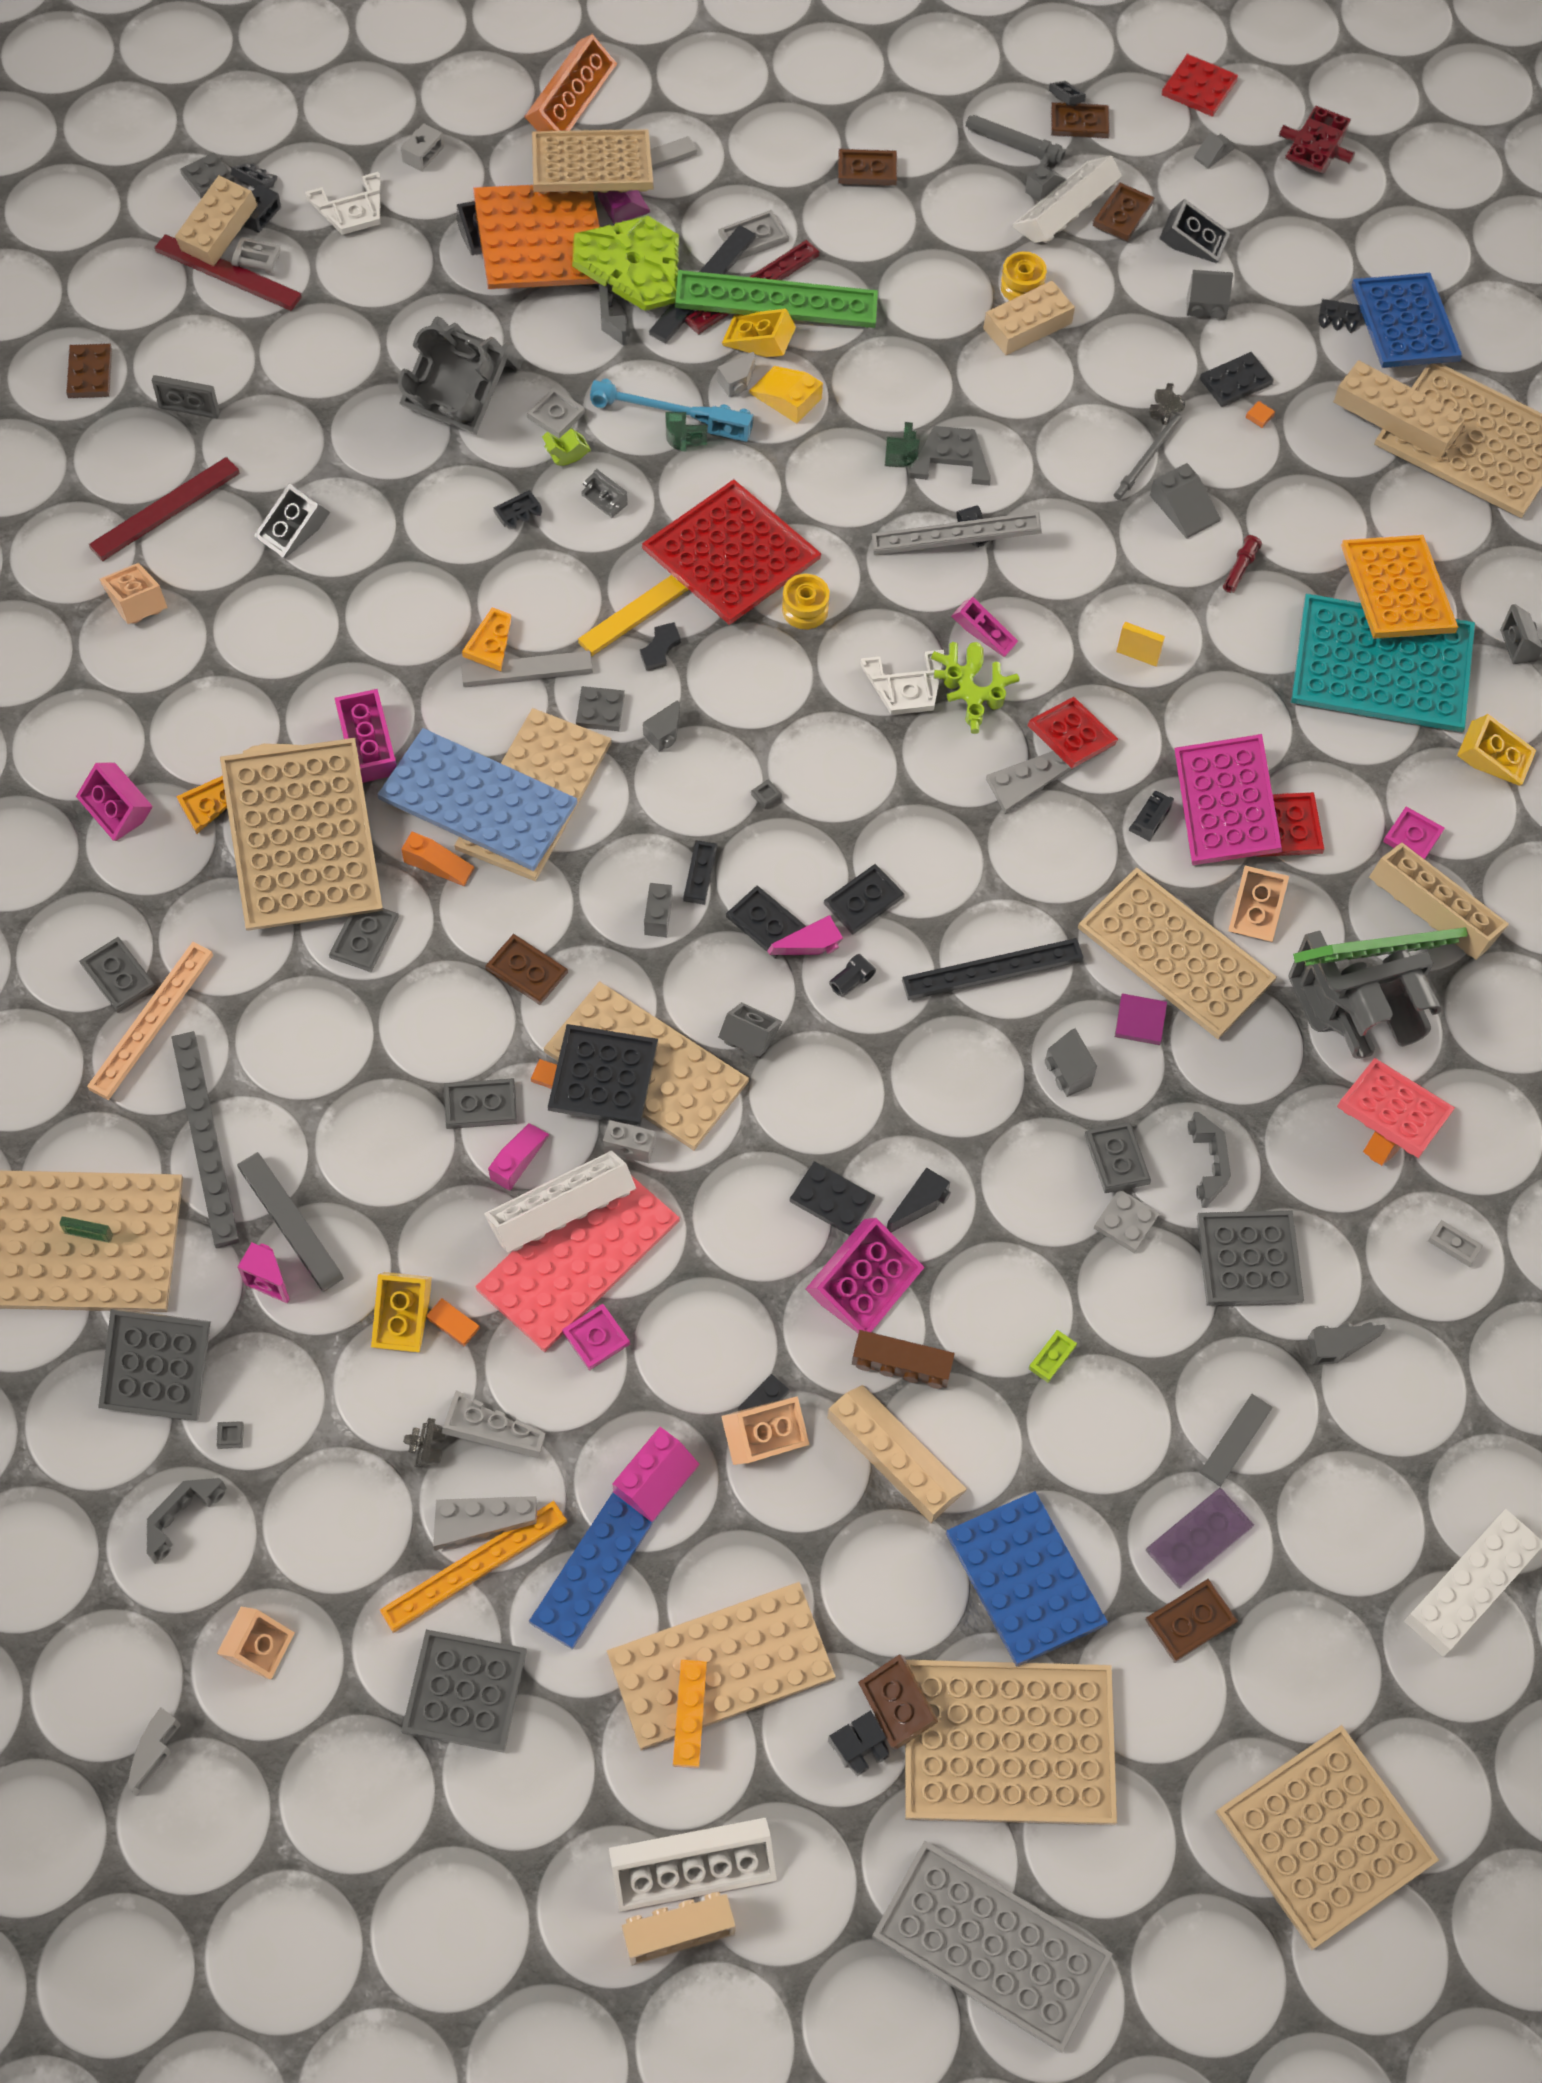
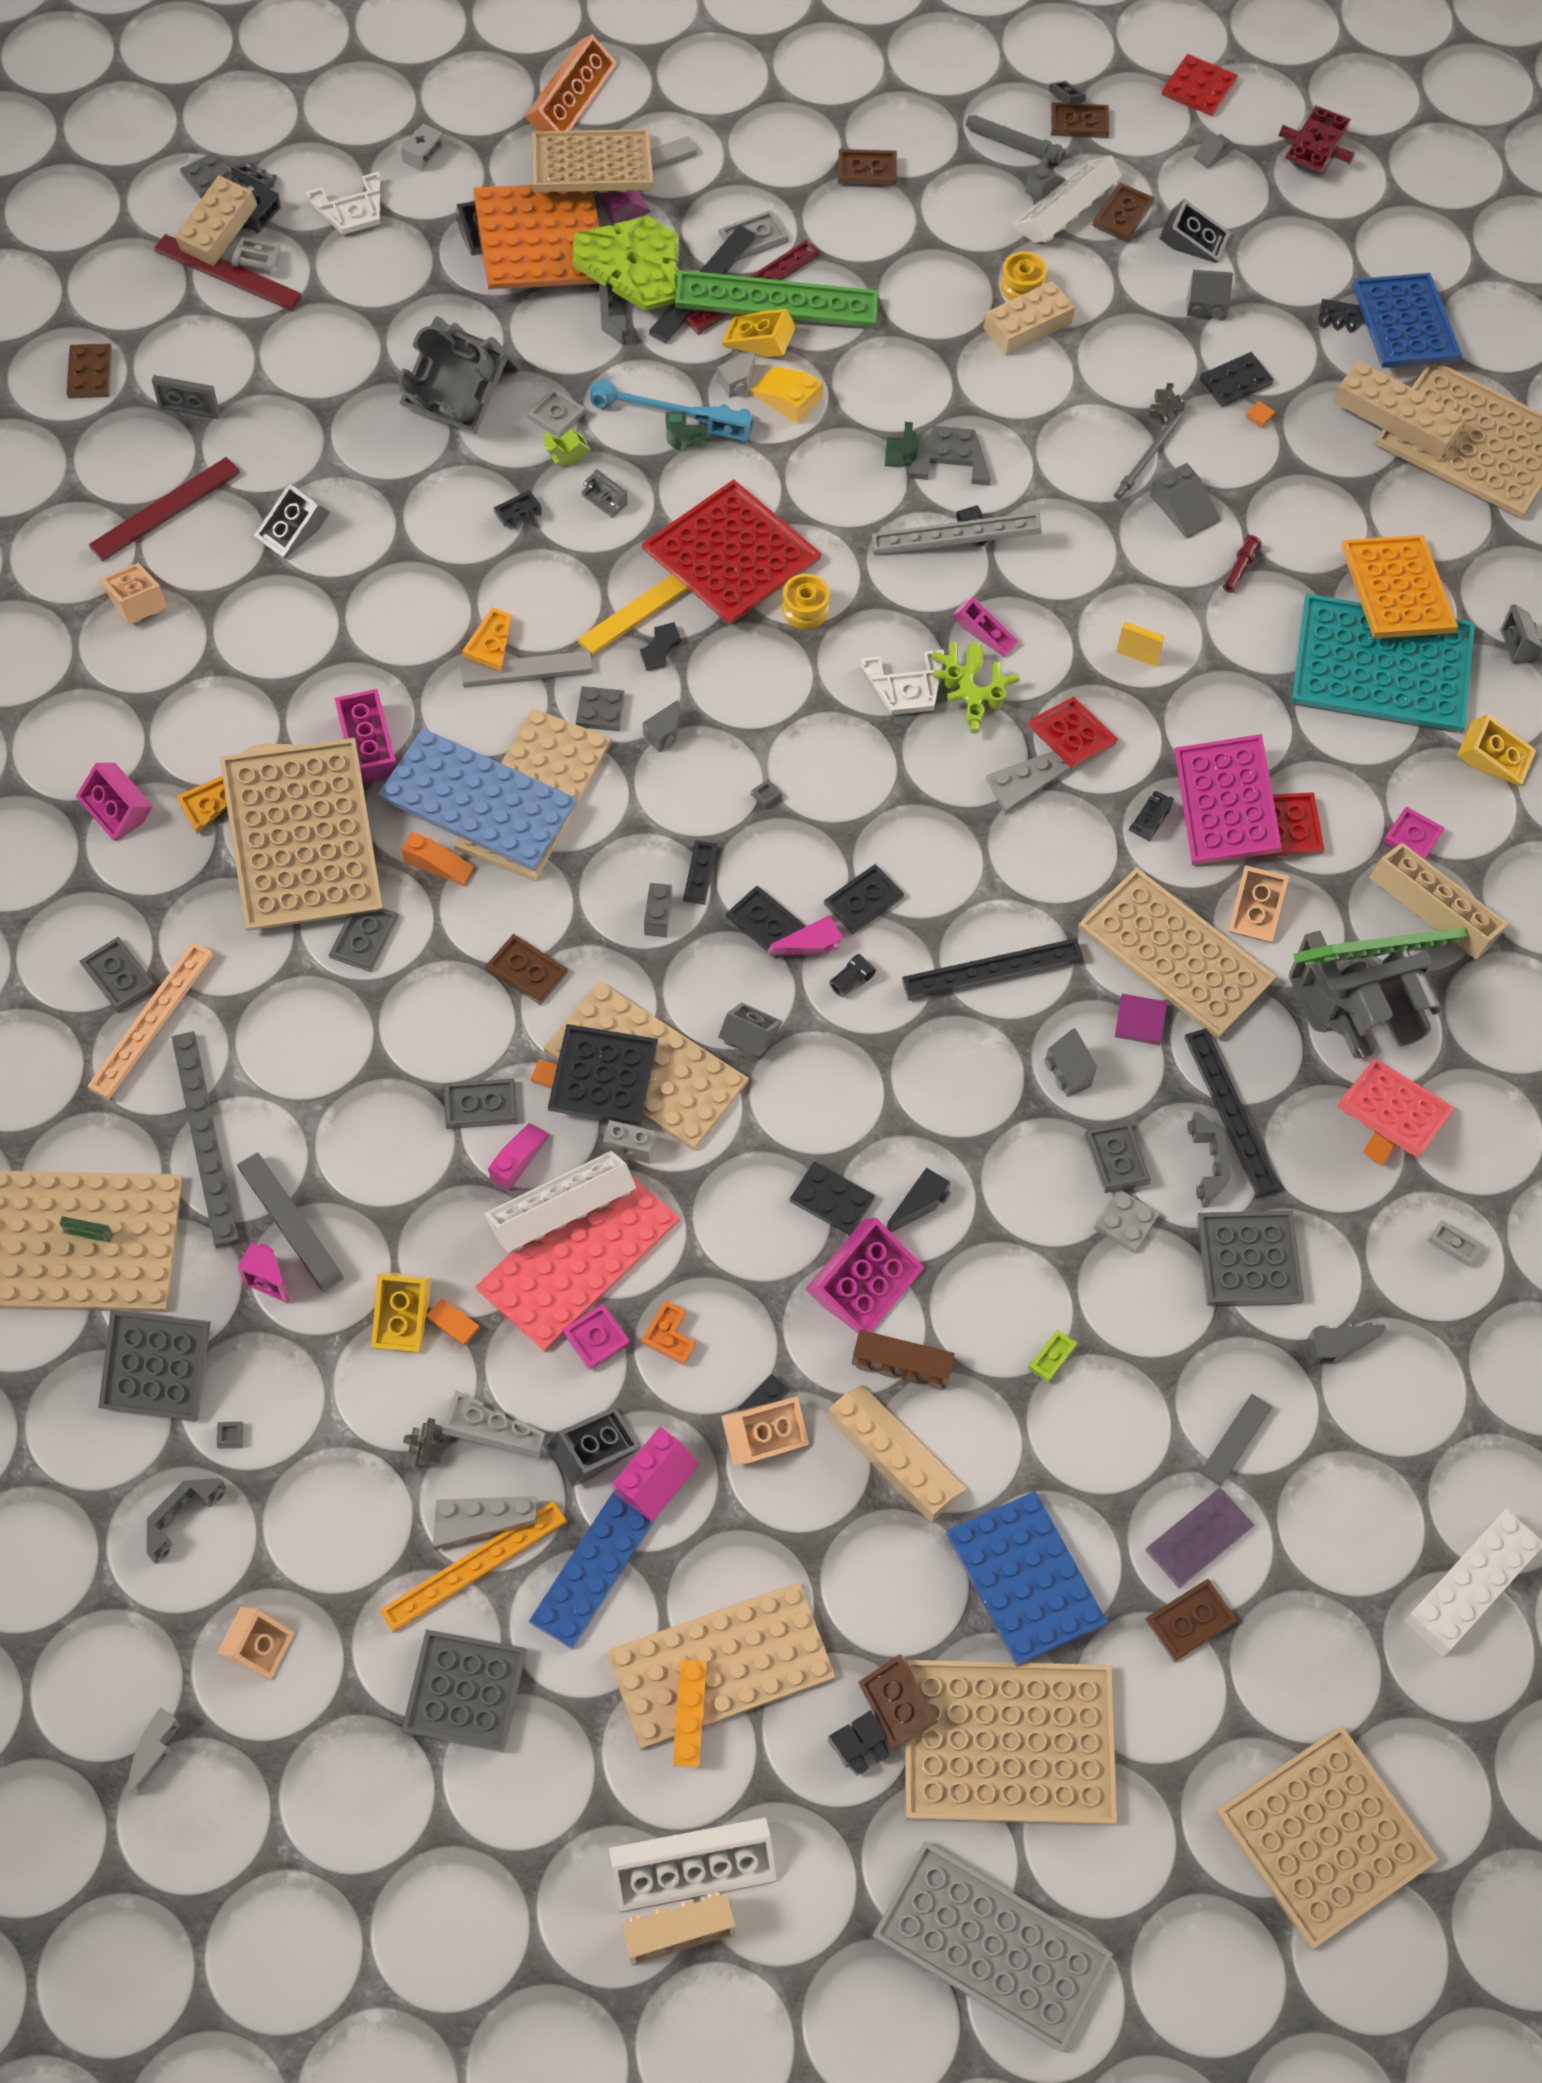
(592, 1446): none -> black slope
(663, 1336): none -> orange plate
(1232, 1113): none -> black tile

